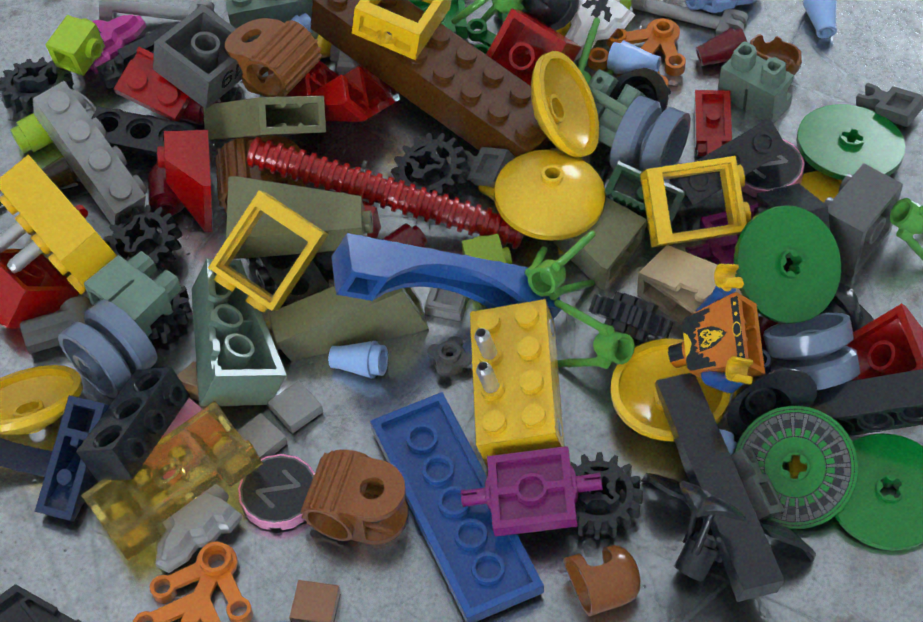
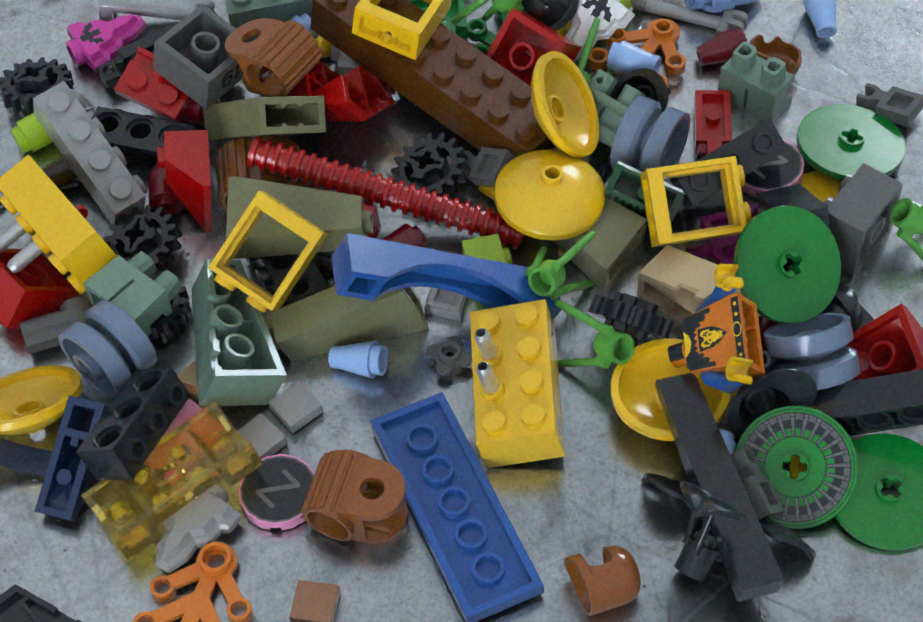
(75, 45): lime brick -> none
(531, 491): magenta plate -> none
(602, 508): black gear -> none

